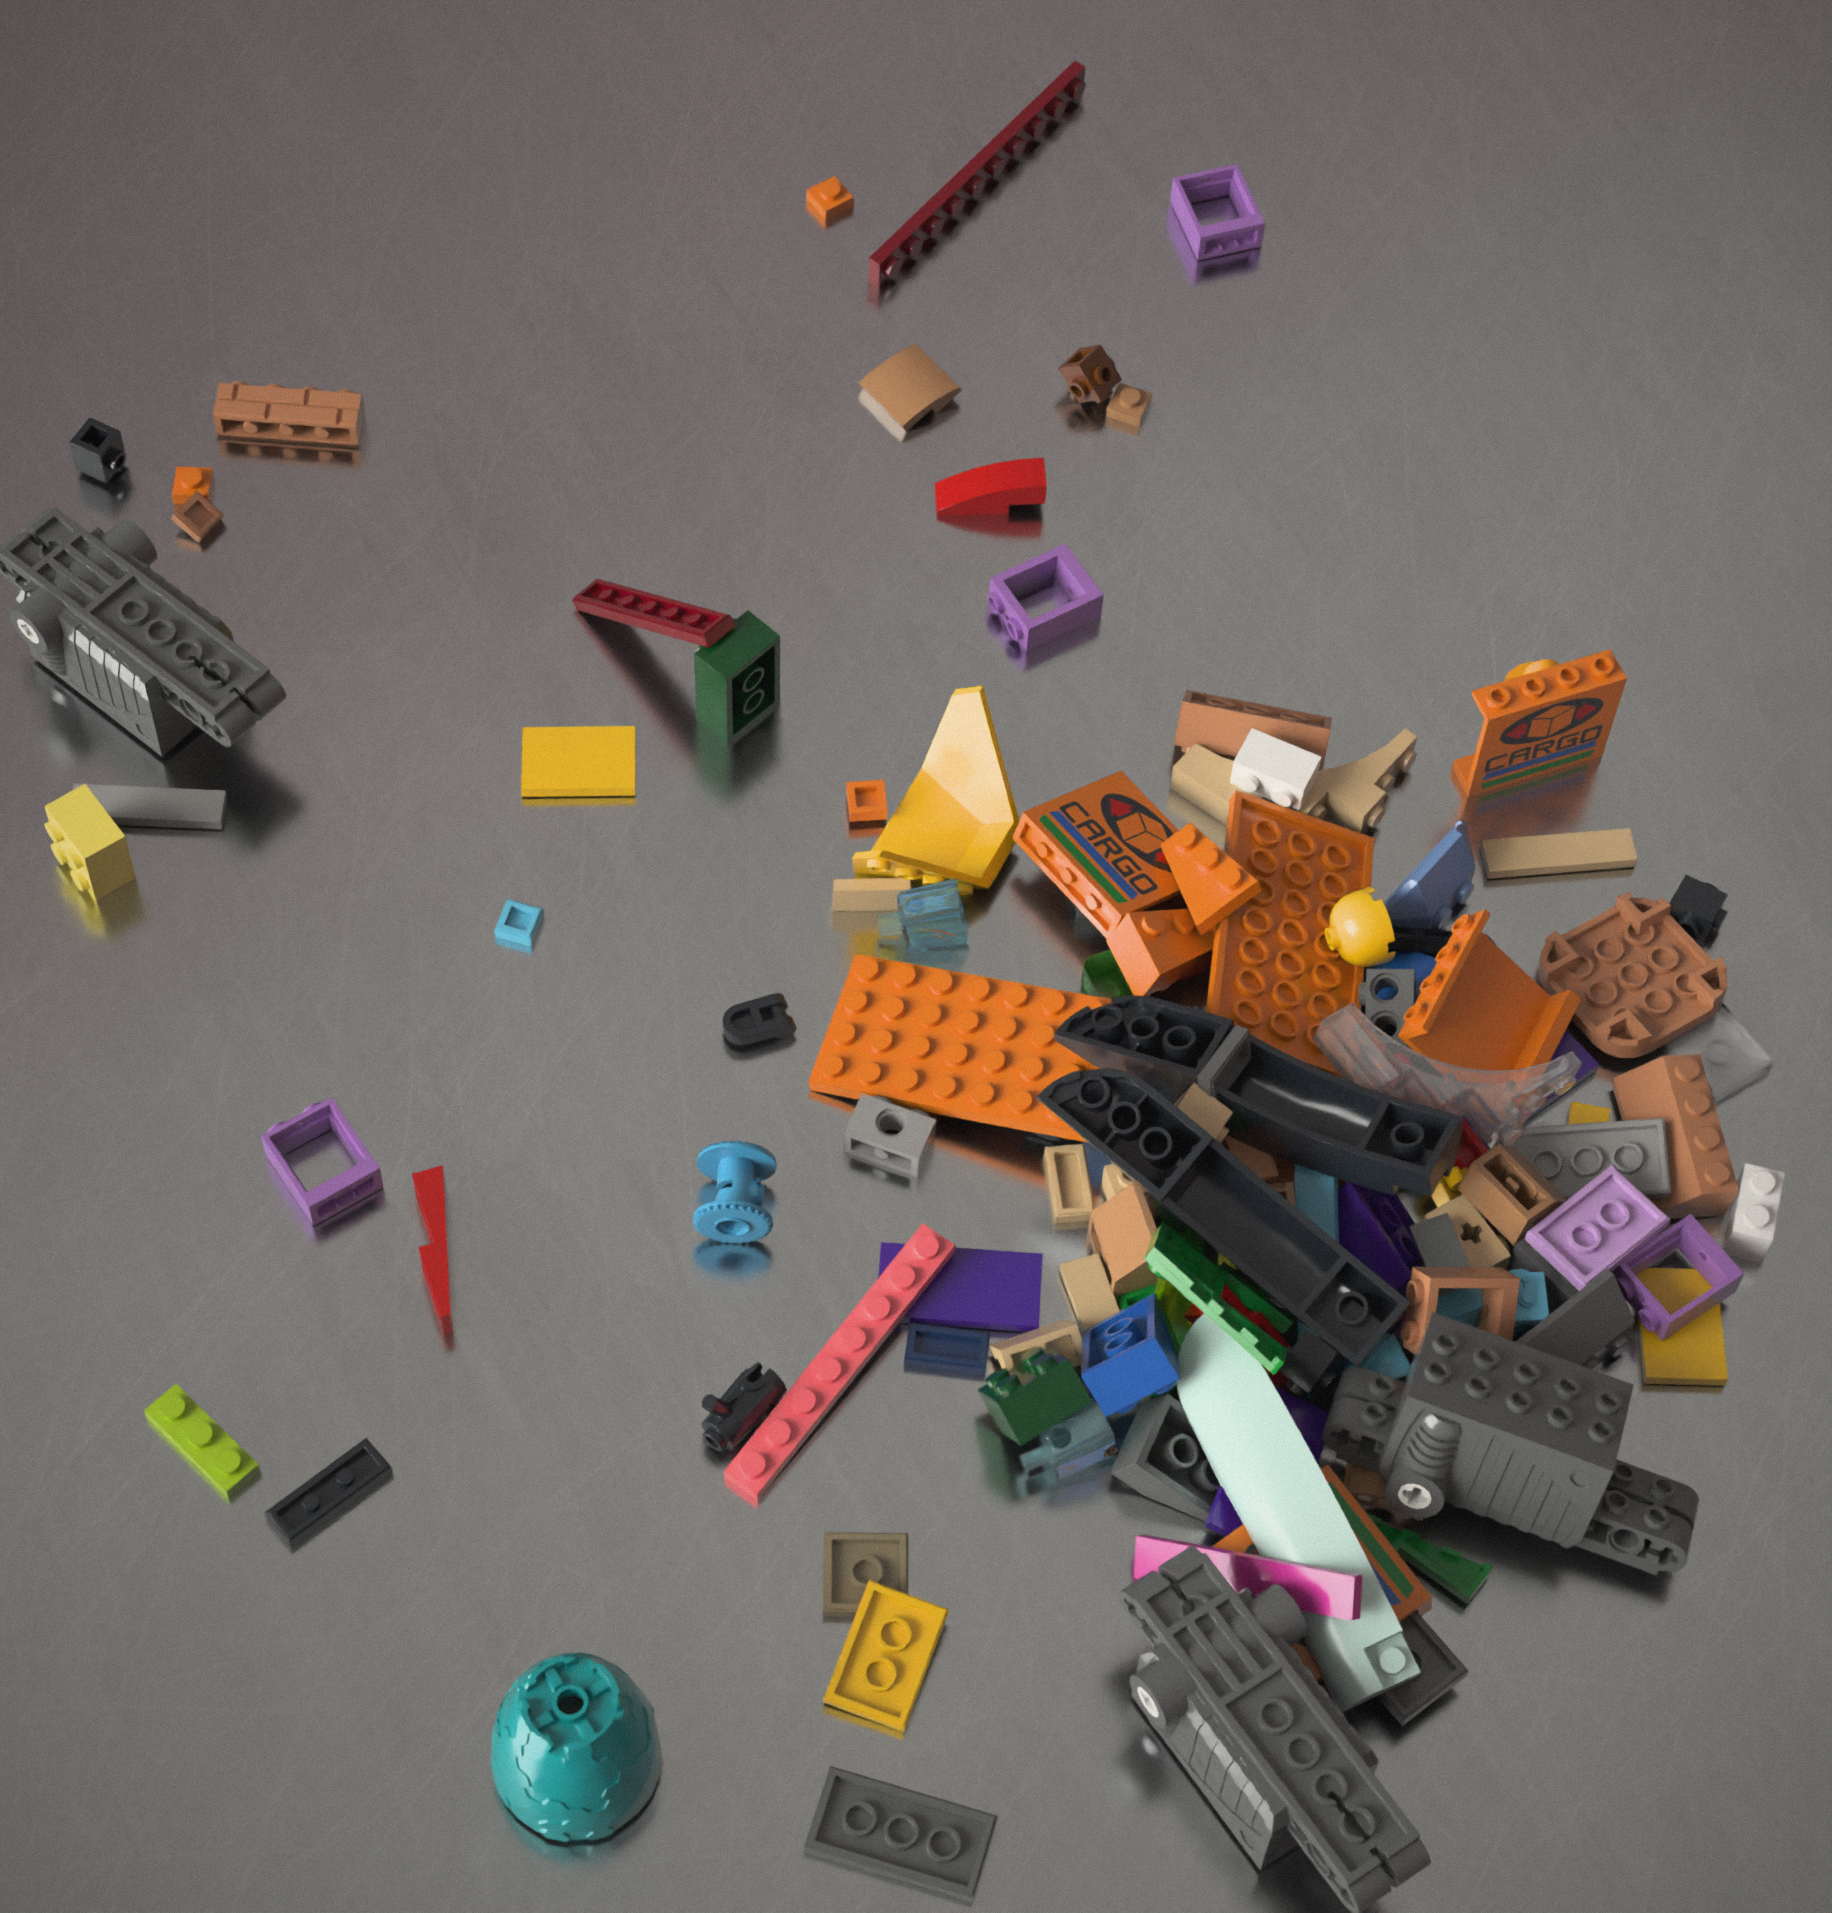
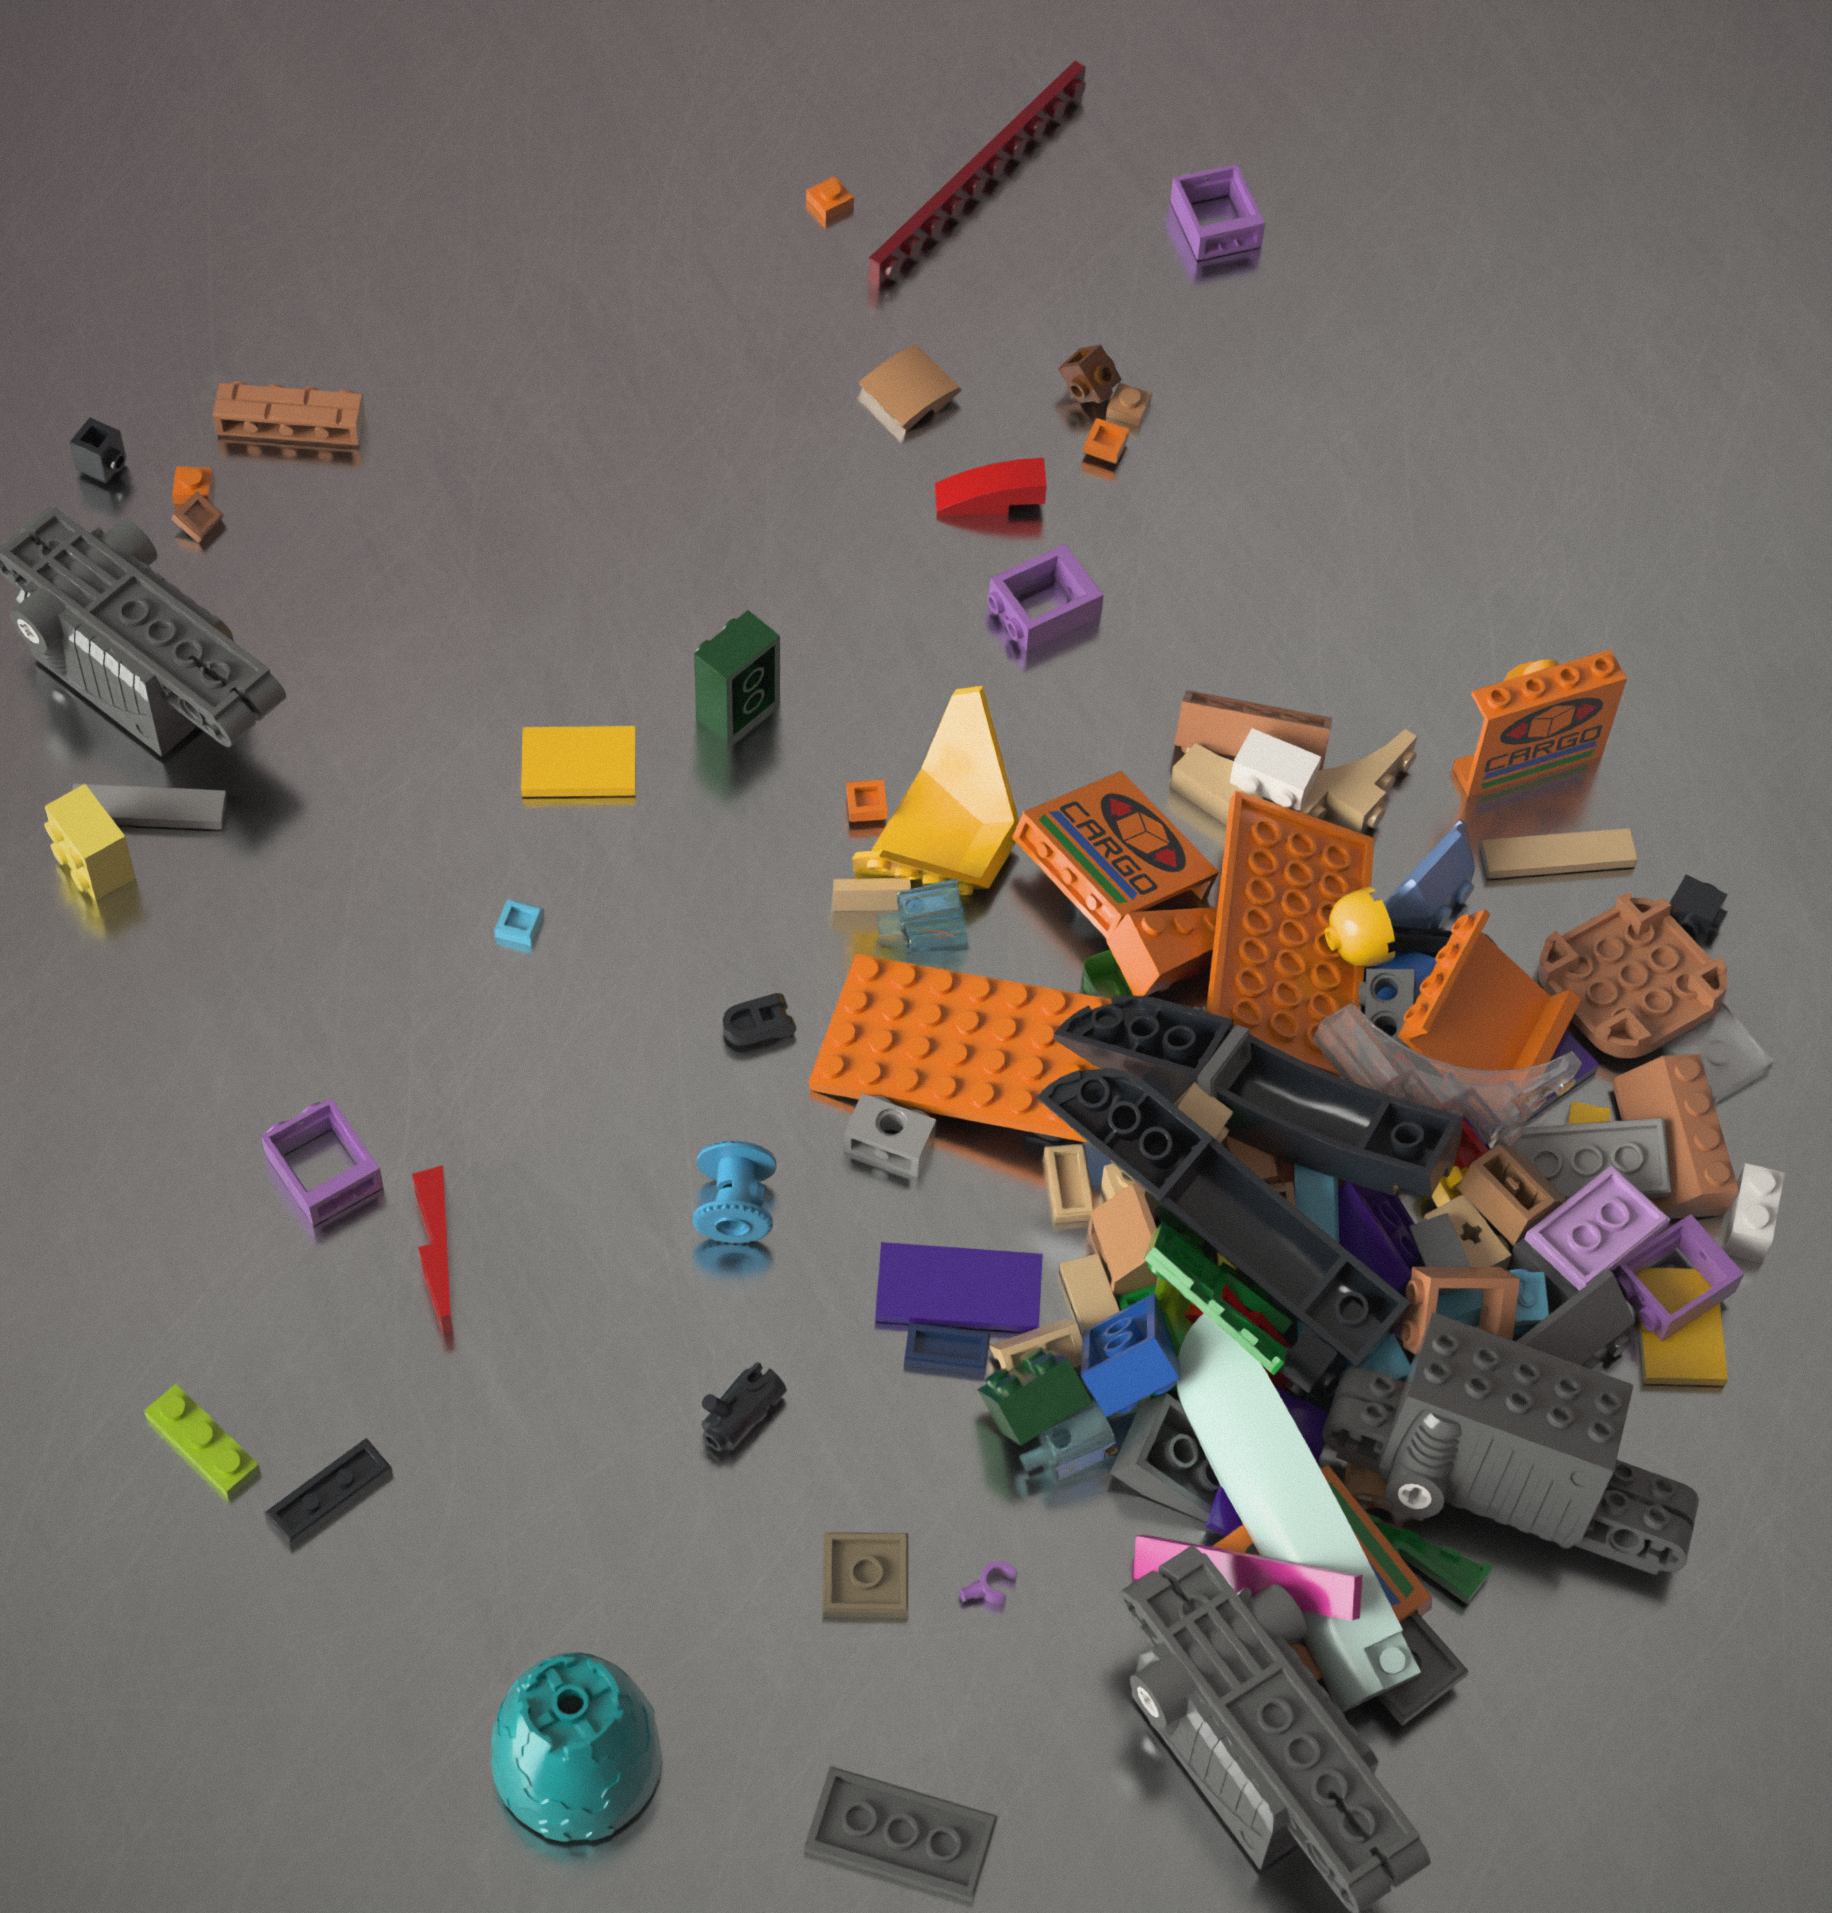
(653, 613): dark red tile -> none
(839, 1362): coral plate -> none
(886, 1656): yellow tile -> none
(982, 1589): none -> medium lavender piece
(1106, 440): none -> orange plate
(1207, 877): orange wing -> none

